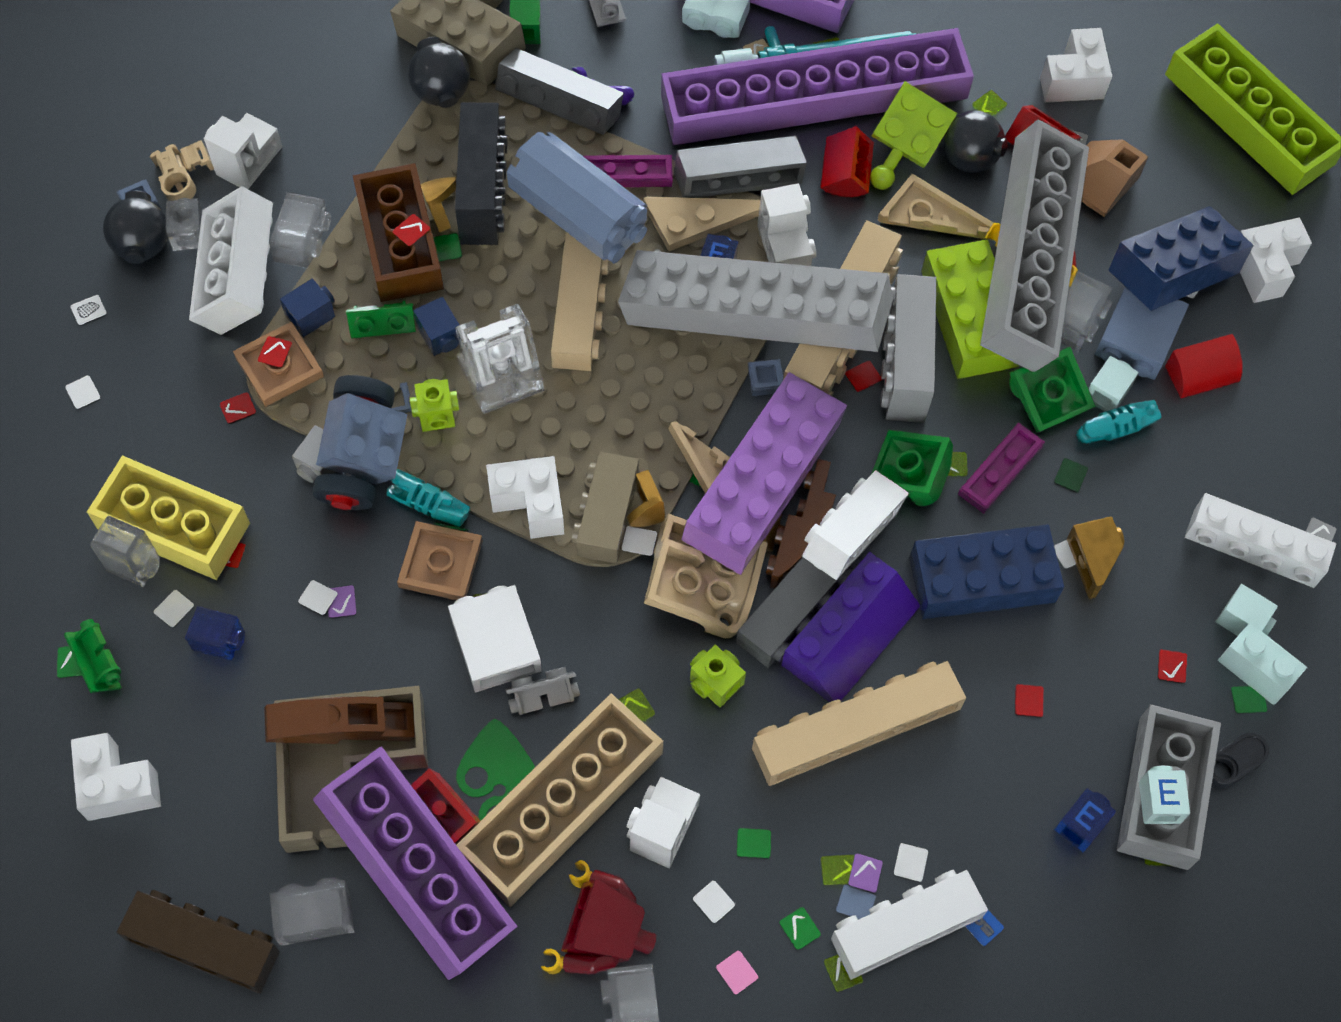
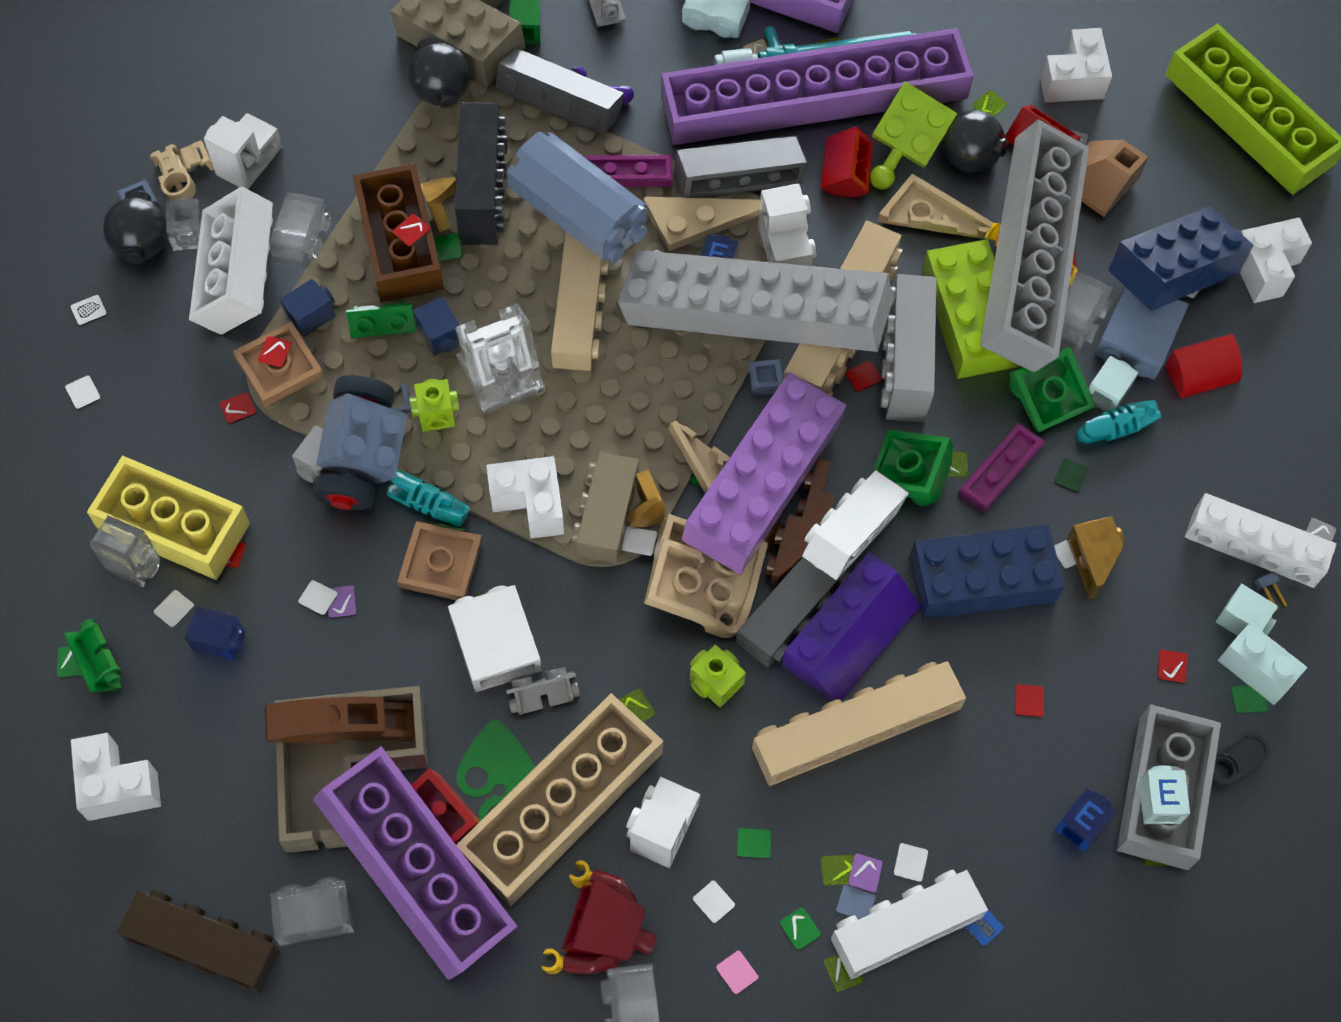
(1266, 581): none -> sand blue piece

